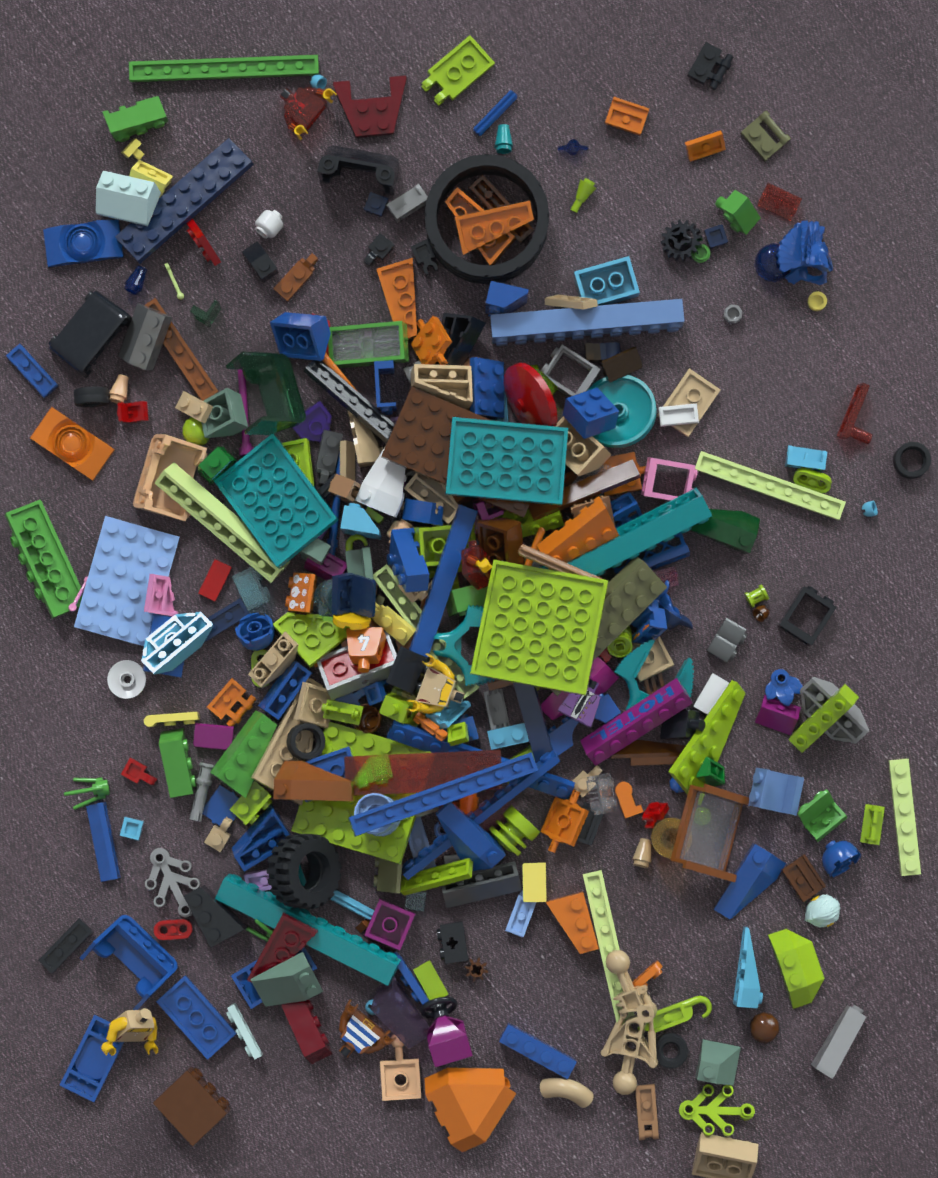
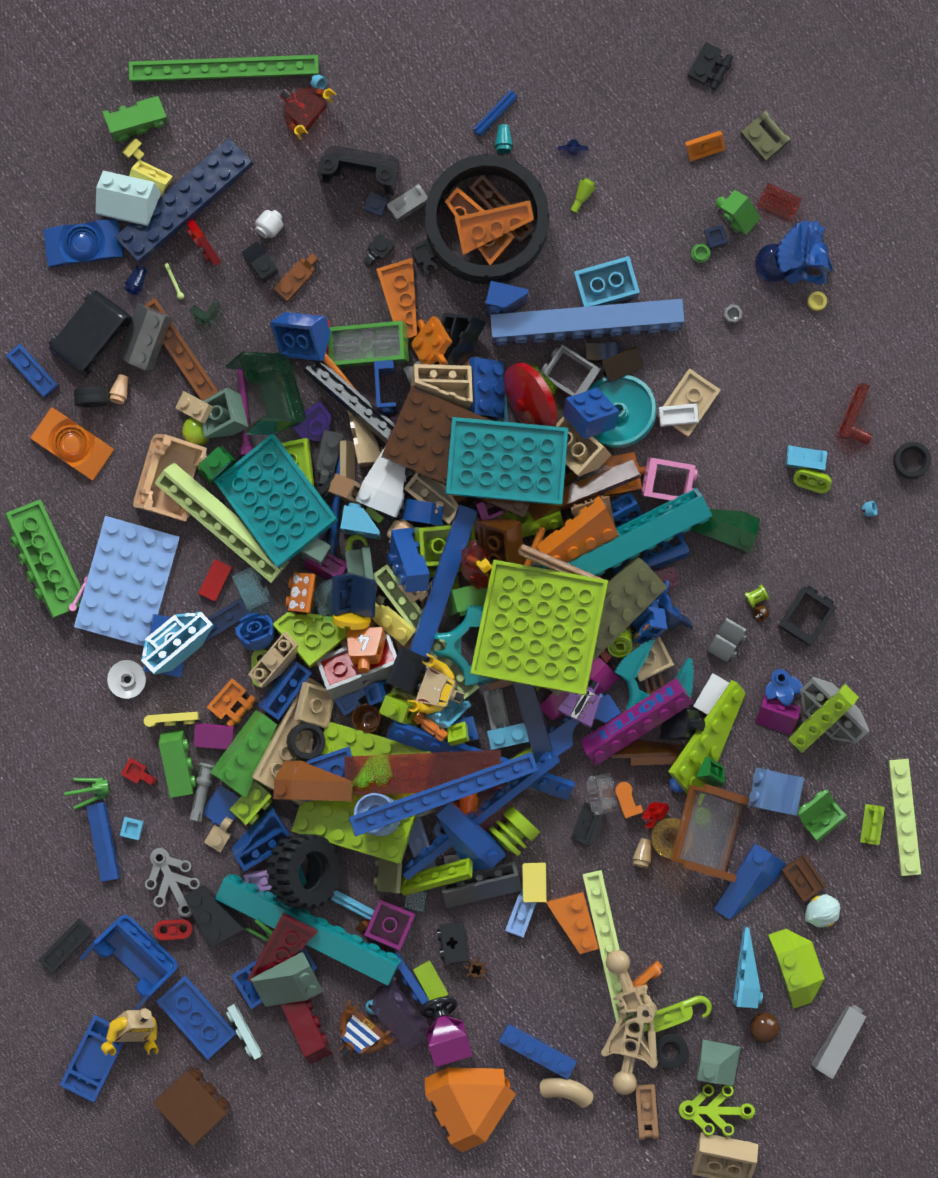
(132, 412): red bracket -> none
(159, 596): bright pink wing -> none
(342, 712): lime hinge -> none
(372, 115): dark red wing -> none
(407, 1067): light nougat plate -> none
(458, 70): lime tile -> none
(564, 821): orange plate -> none
(571, 302): tan tile -> none
(580, 780): tan plate -> none
(627, 116): orange plate -> none
(677, 233): black gear -> none
(770, 485): yellowish green plate -> none
(839, 857): blue cylinder -> none

